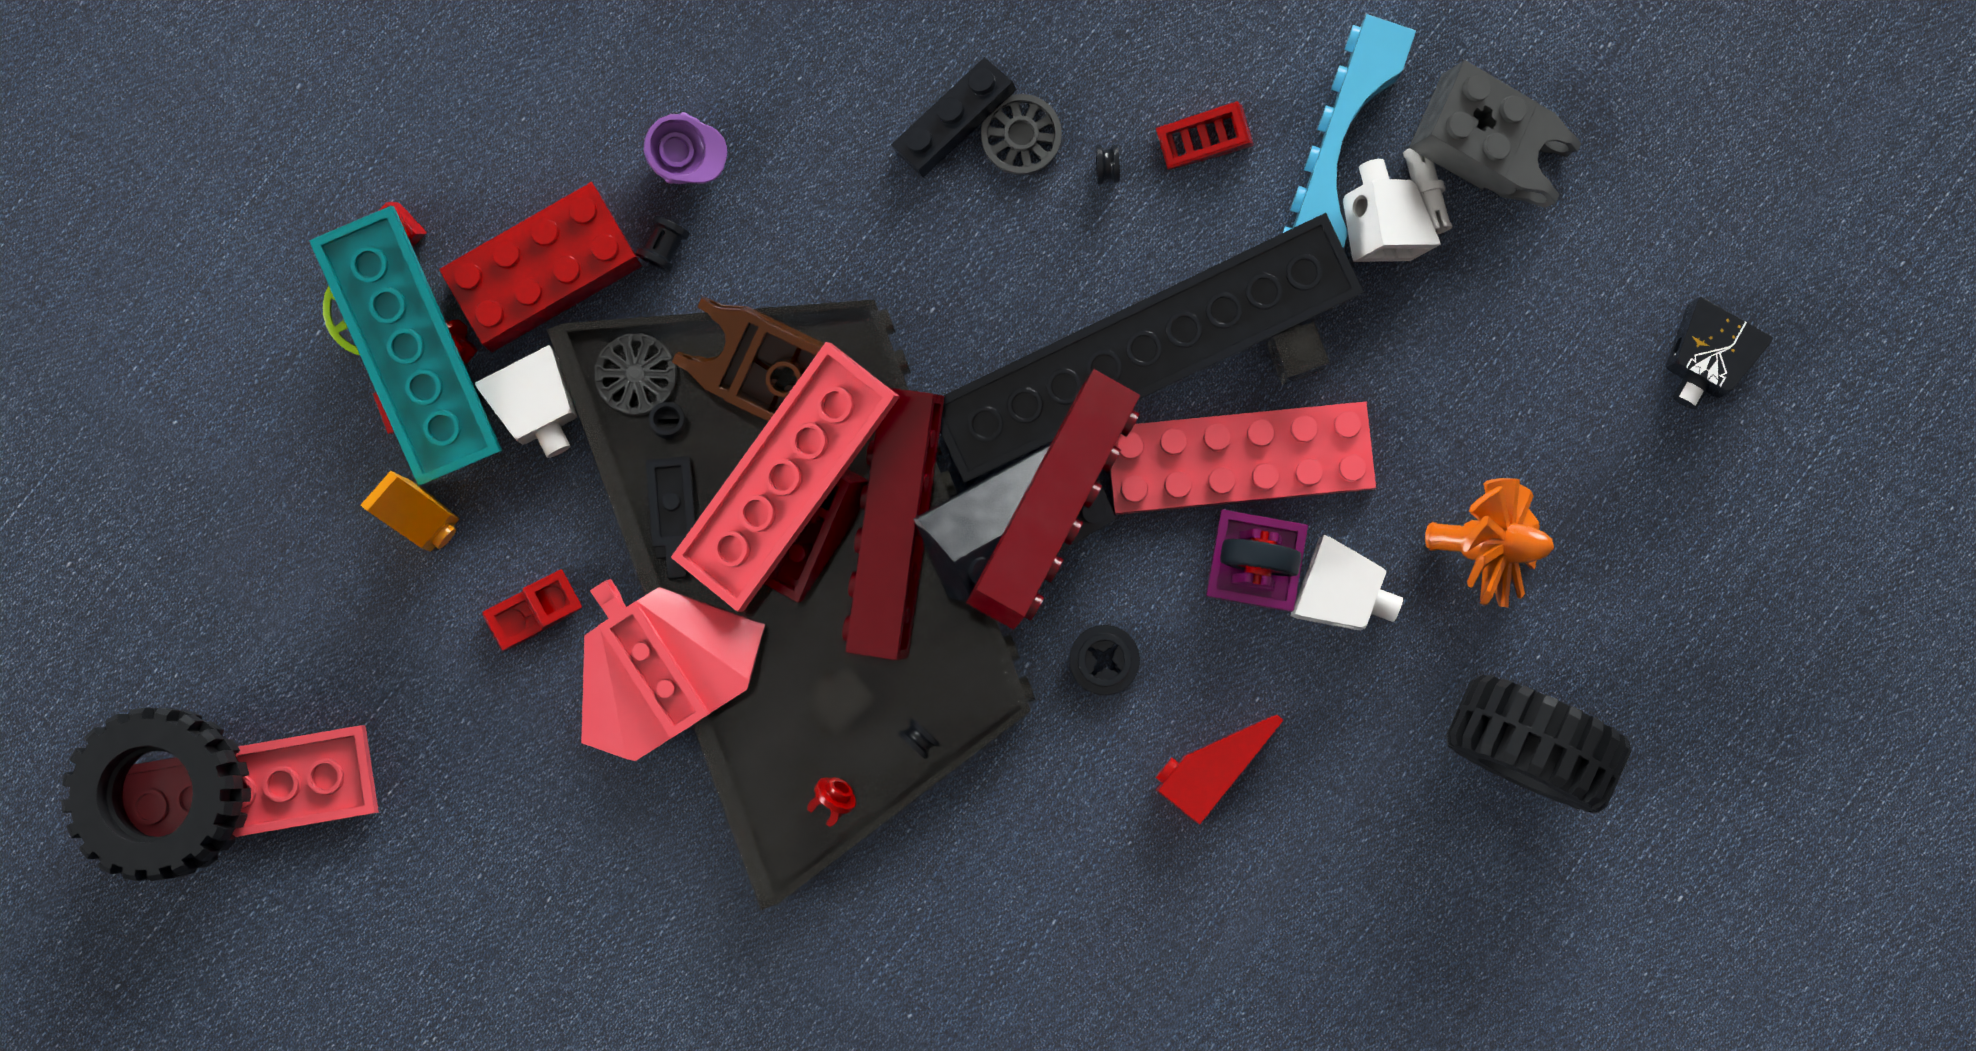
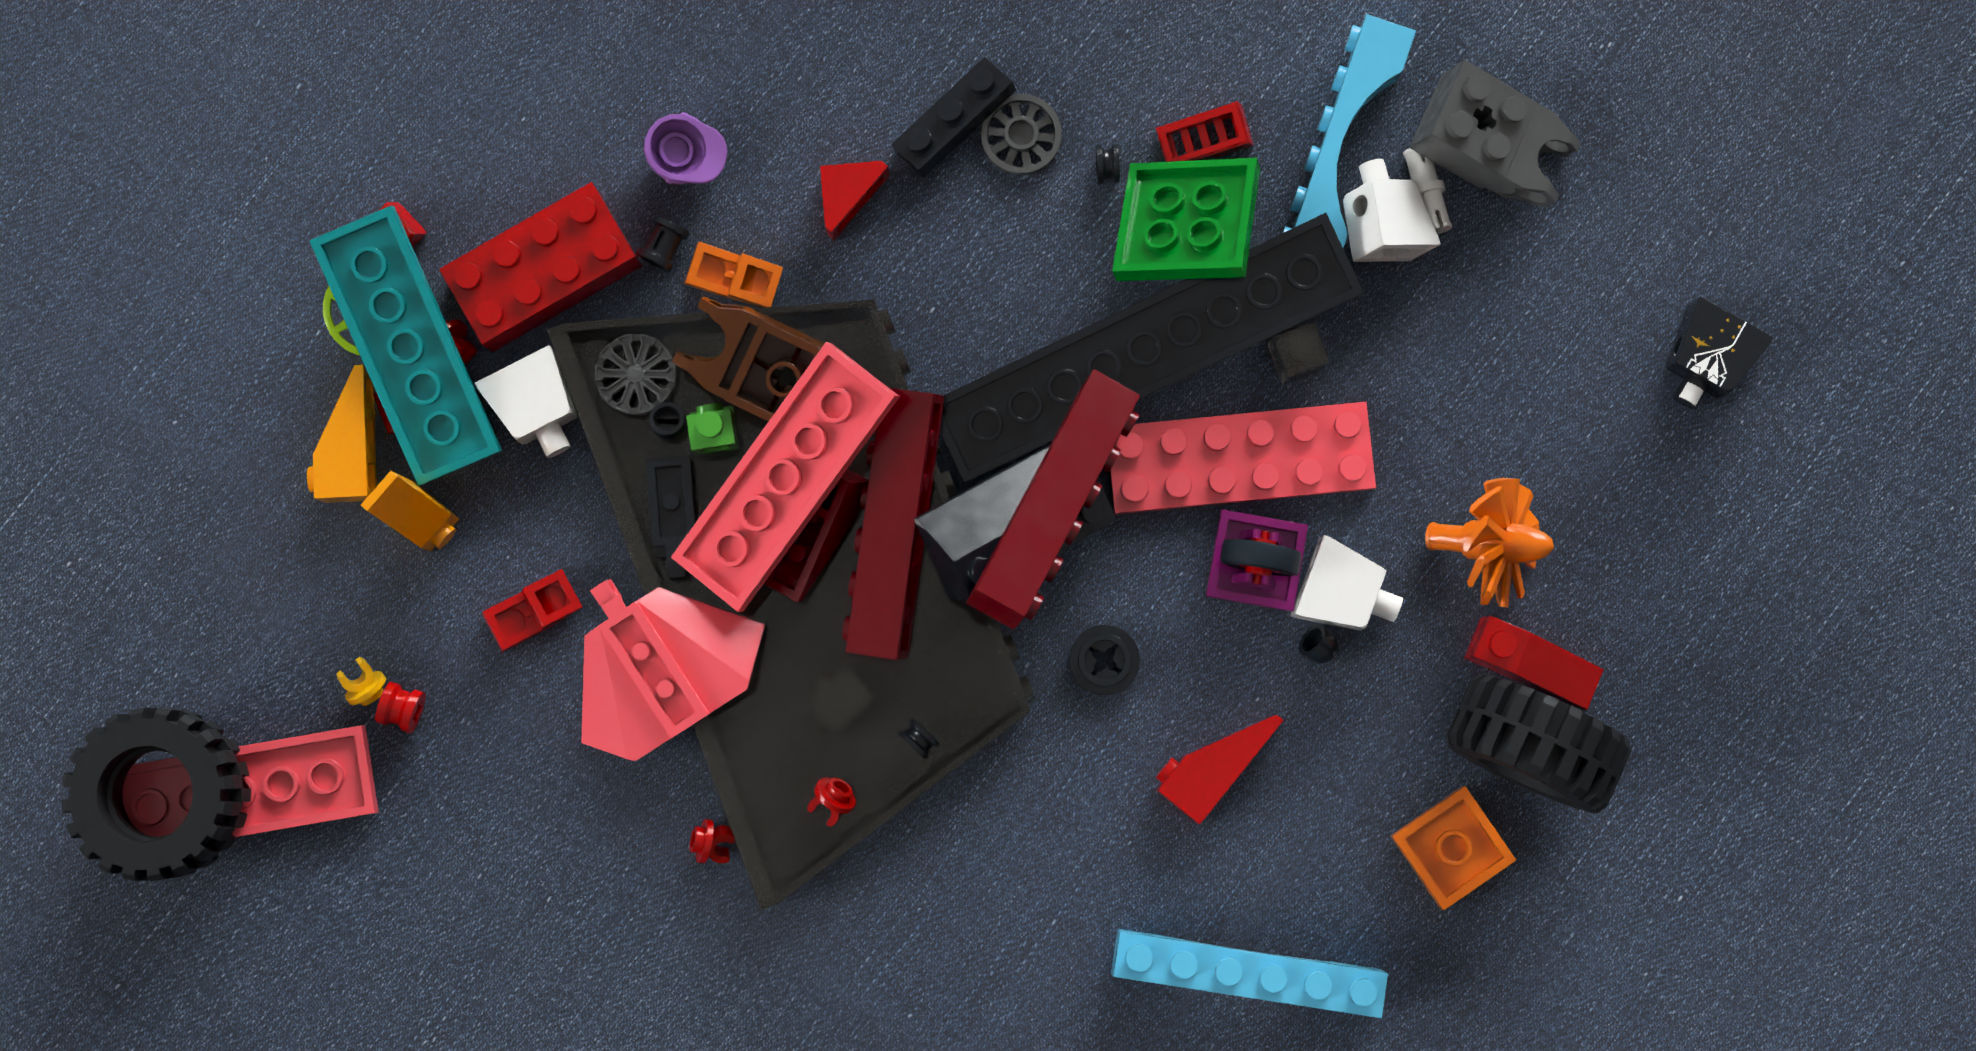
(347, 449): none -> light orange slope
(365, 688): none -> yellow plate
(400, 707): none -> red wheel
(705, 841): none -> red plate
(713, 429): none -> bright green brick
(733, 275): none -> orange slope
(847, 190): none -> red slope
(1187, 220): none -> green plate
(1249, 973): none -> medium azure arch
(1318, 644): none -> black hinge
(1453, 848): none -> orange plate
(1533, 661): none -> red slope

